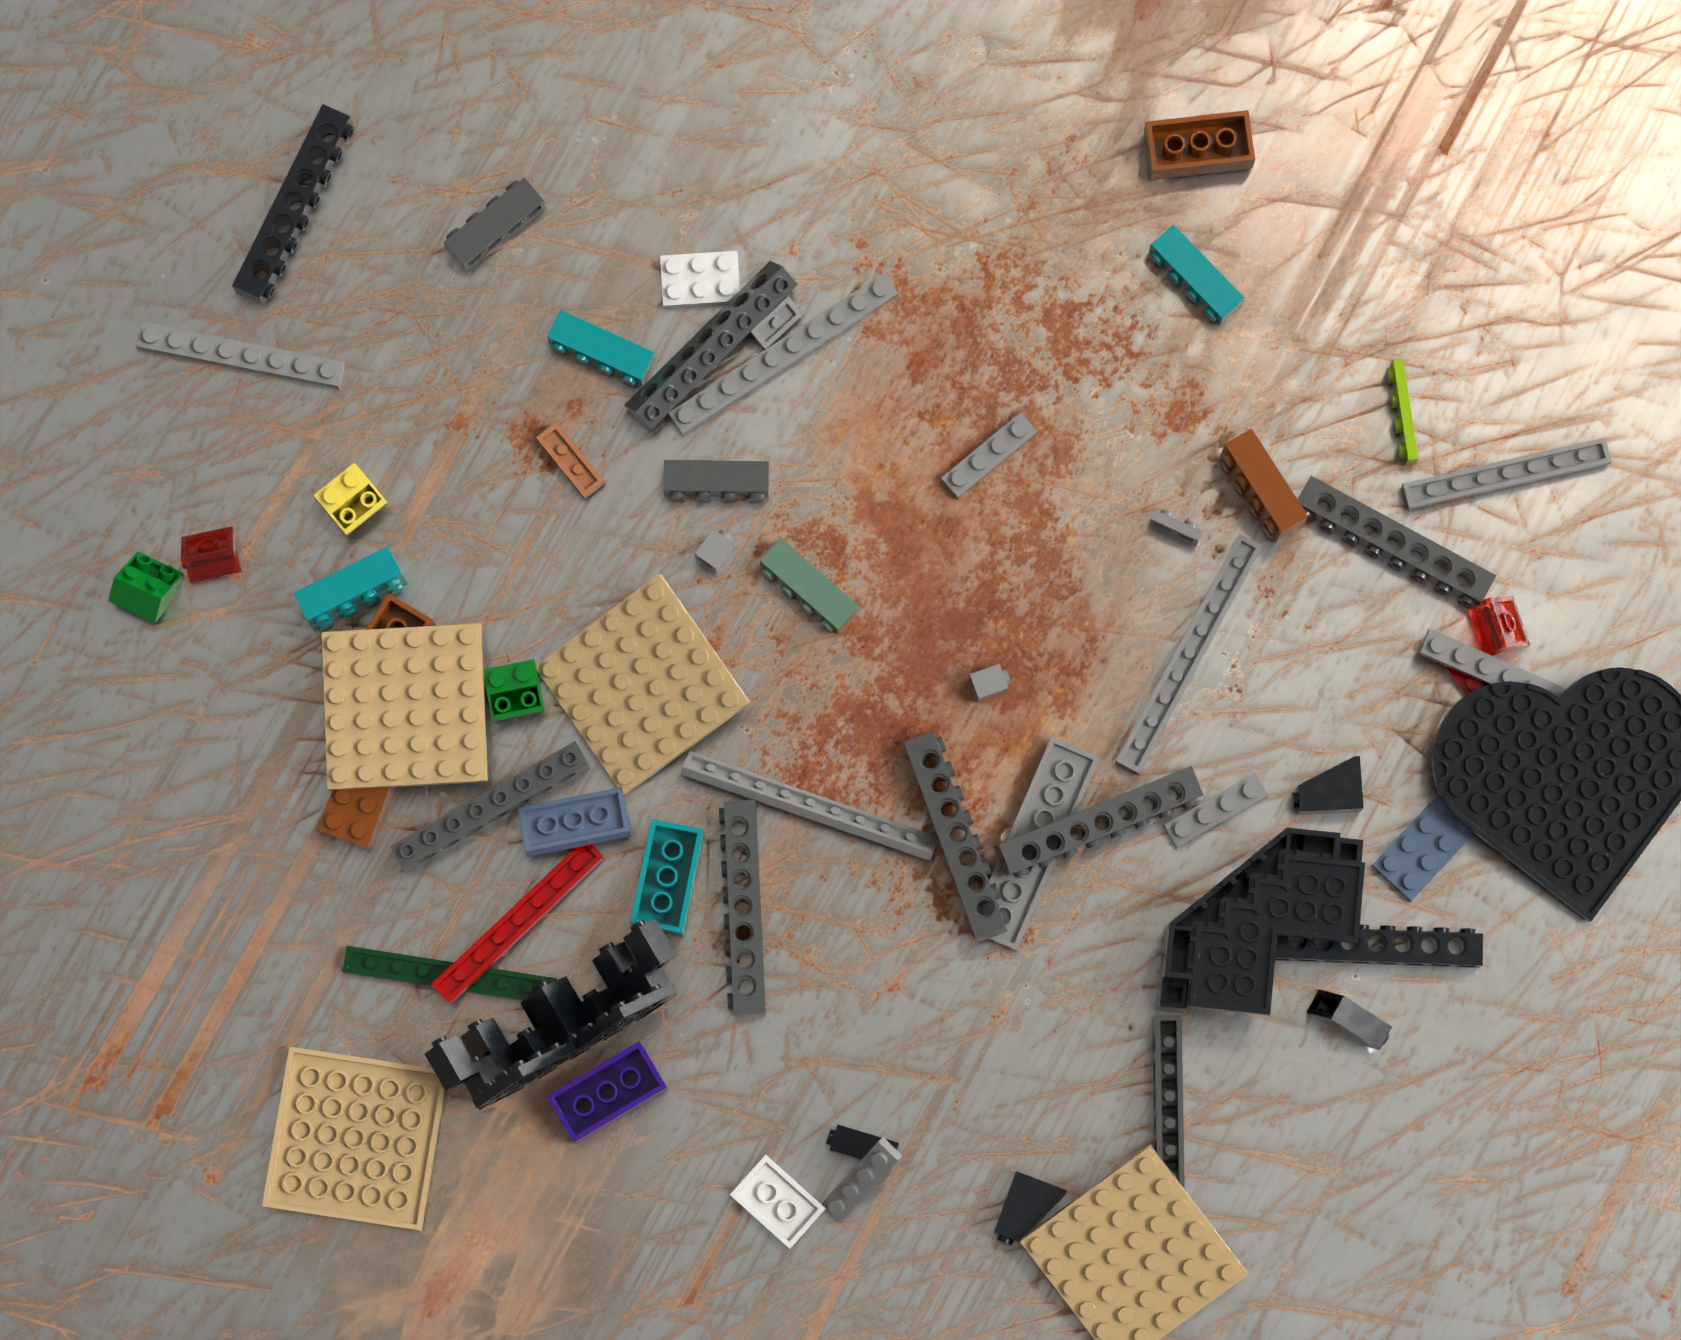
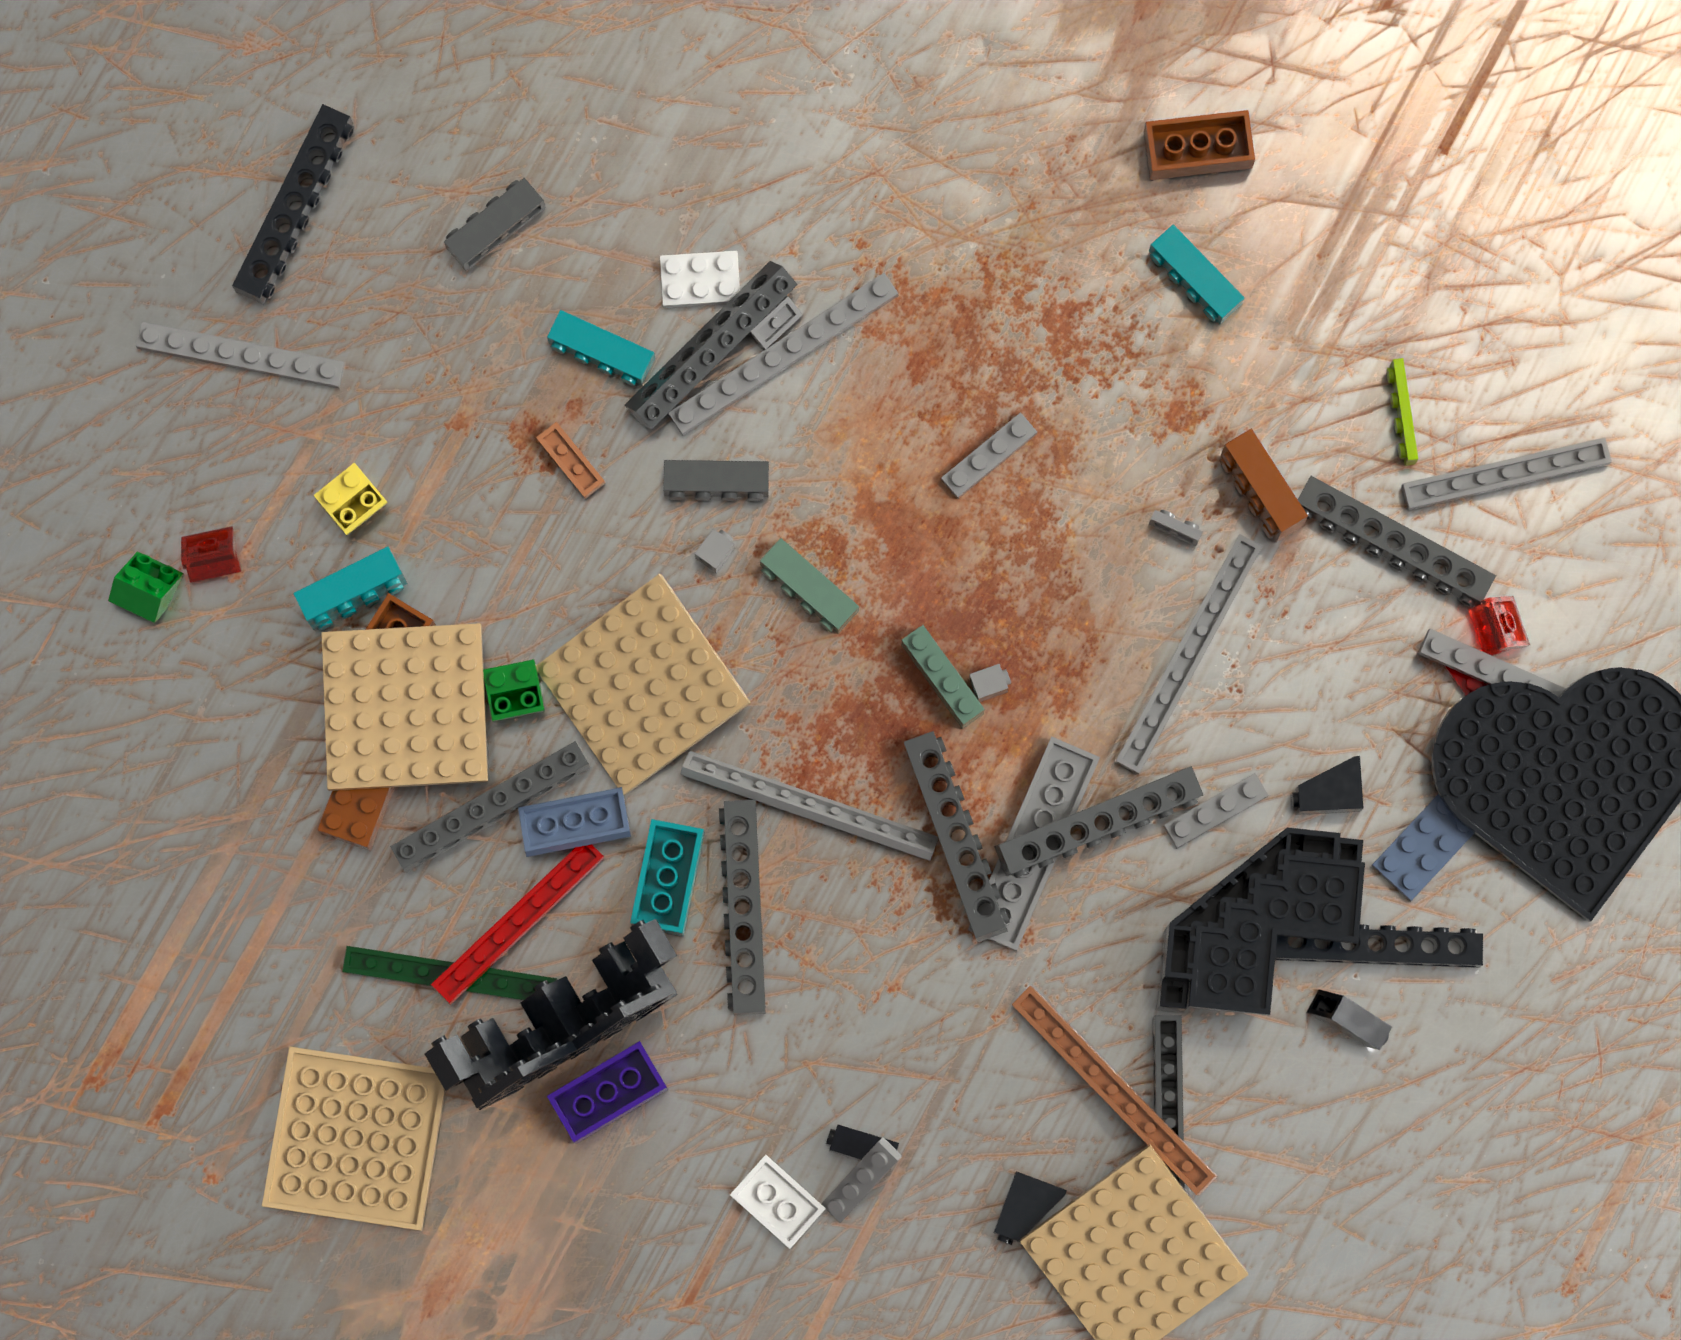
(942, 677): none -> sand green brick
(1114, 1090): none -> nougat plate

